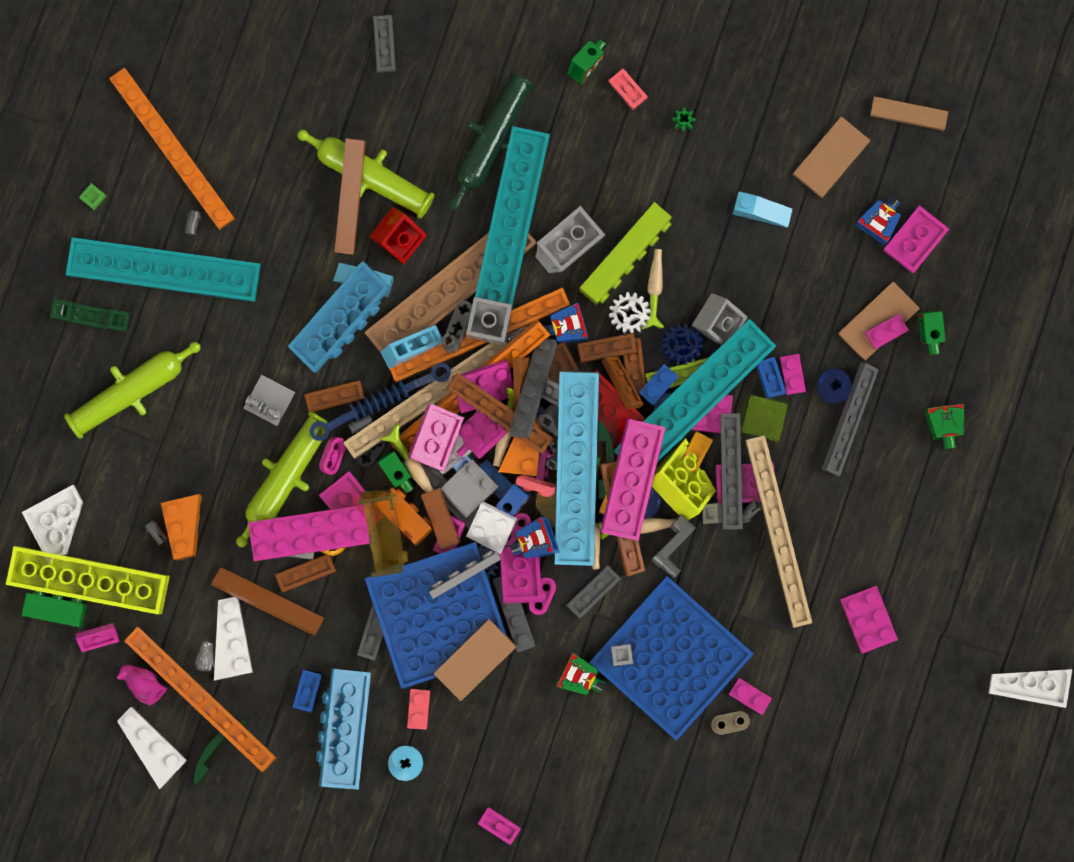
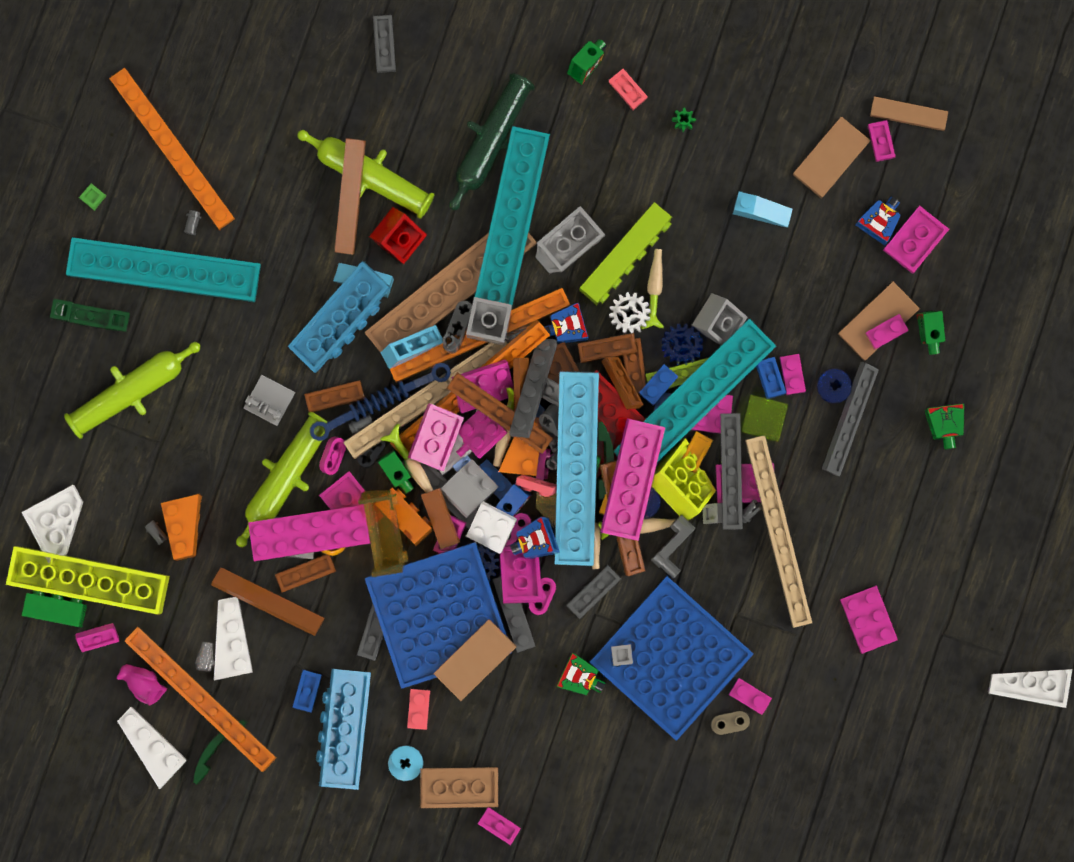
(458, 787): none -> medium nougat tile
(471, 569): light grey plate -> none
(881, 141): none -> dark pink plate

